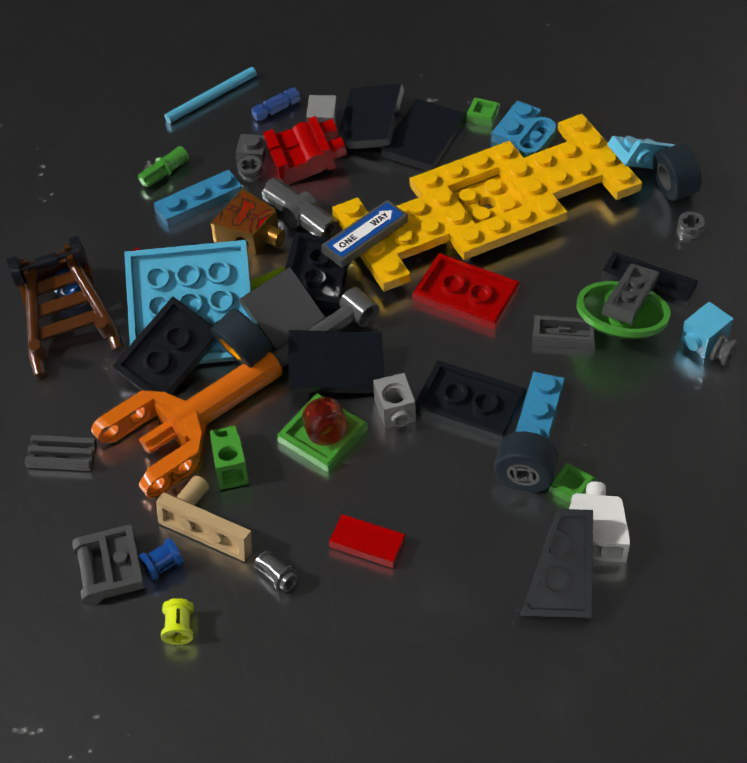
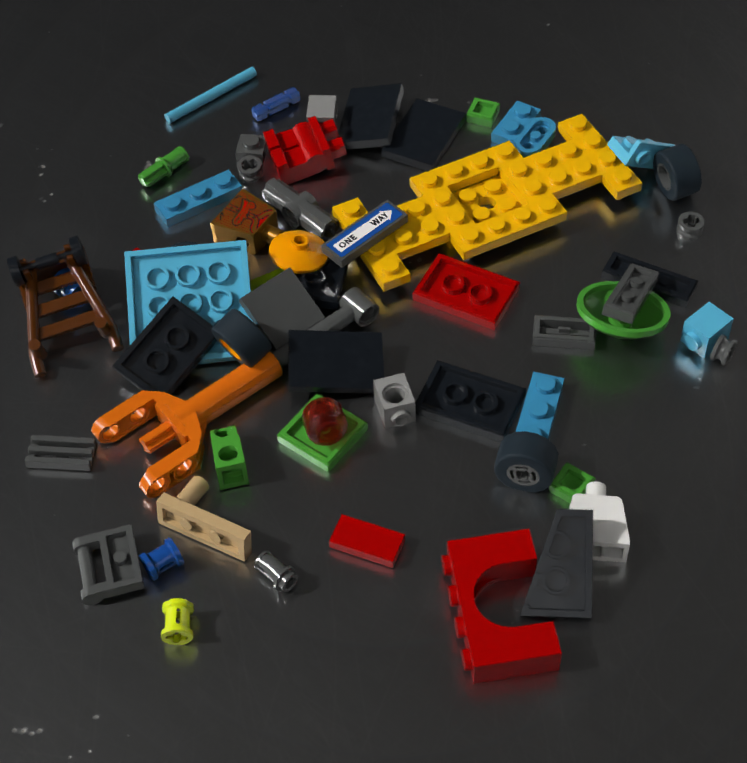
(297, 250): none -> light orange dish
(494, 649): none -> red arch

